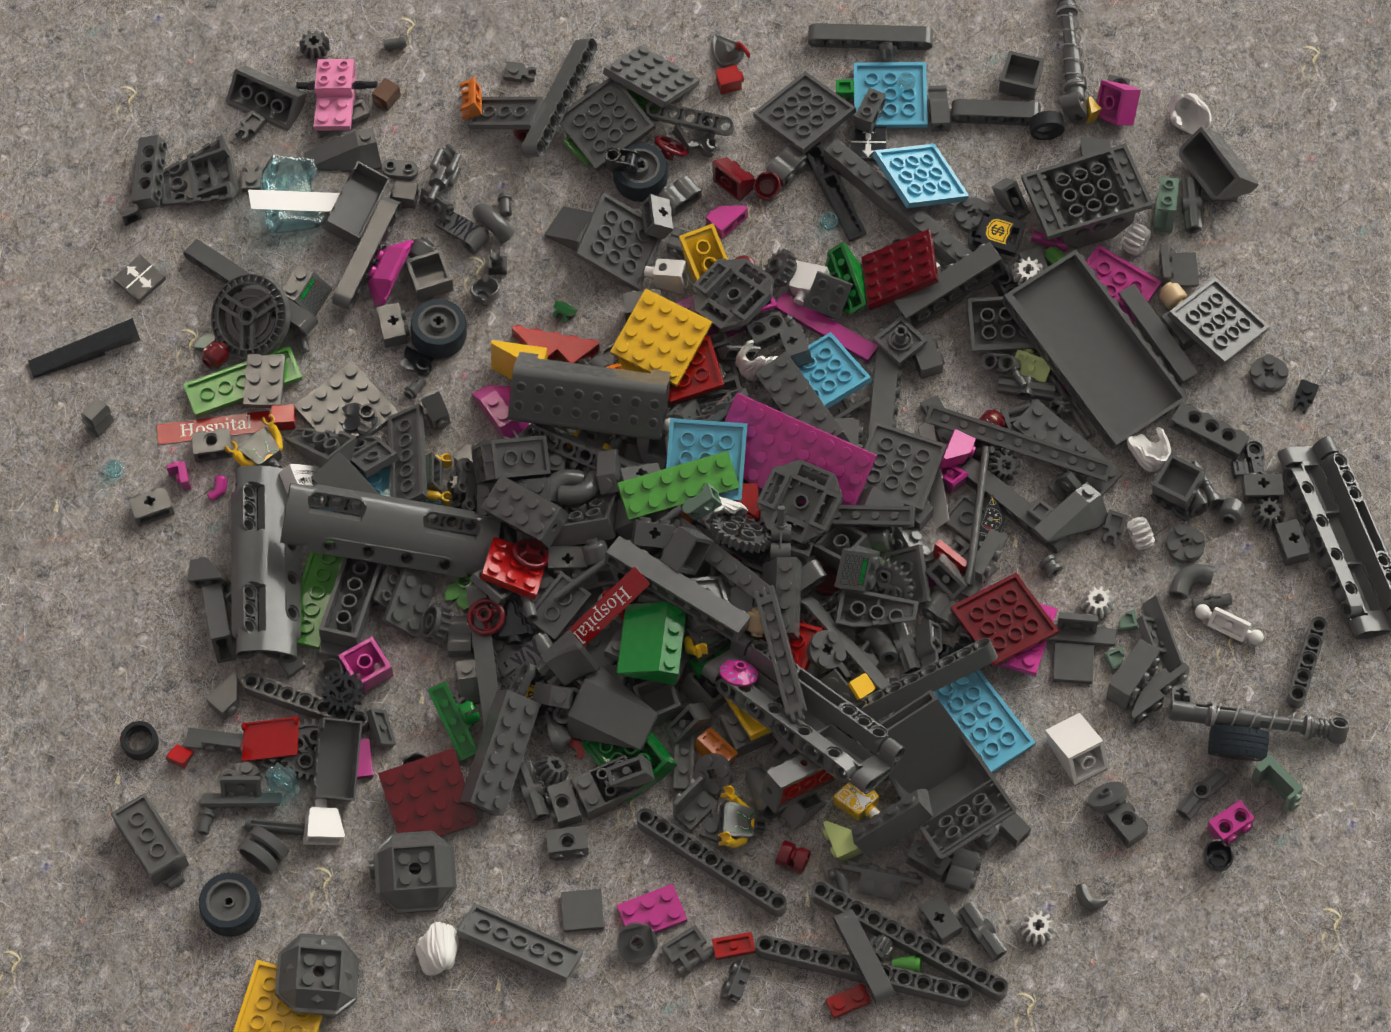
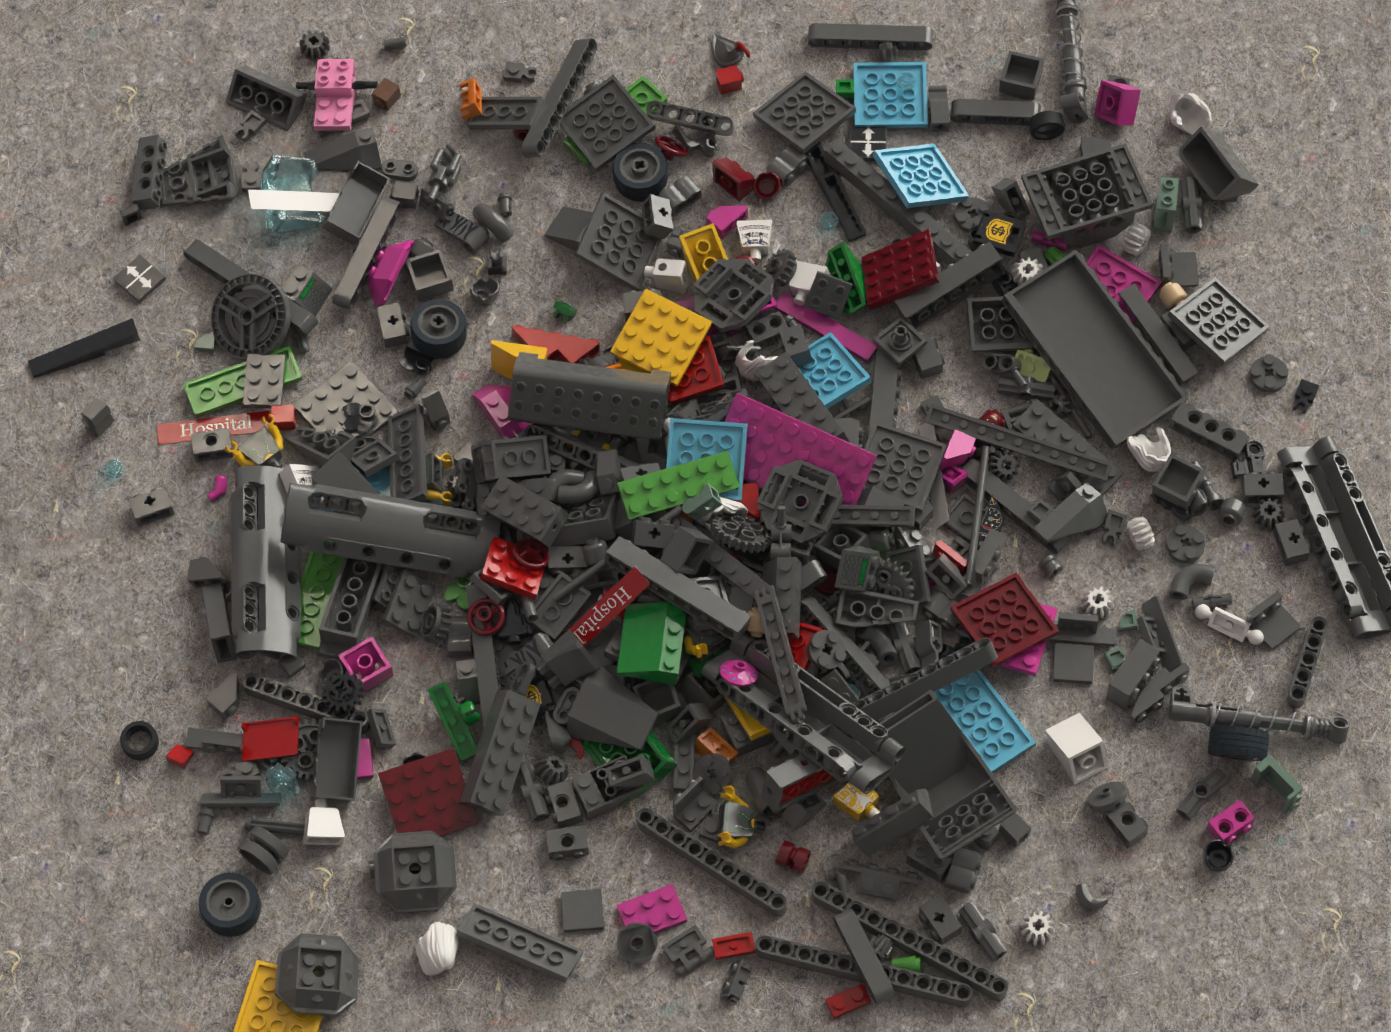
(151, 841): dark grey container -> none
(180, 470): dark pink bracket -> none
(215, 355): dark red head -> none
(553, 695): dark grey slope -> none
(623, 159): black piece -> none
(651, 76): dark grey plate -> none
(754, 238): none -> white torso
(841, 841): yellowish green slope -> none
(861, 686): yellow slope -> none
(870, 110): dark grey brick -> none
(1093, 110): yellow slope -> none
(1272, 621): none -> dark grey bracket

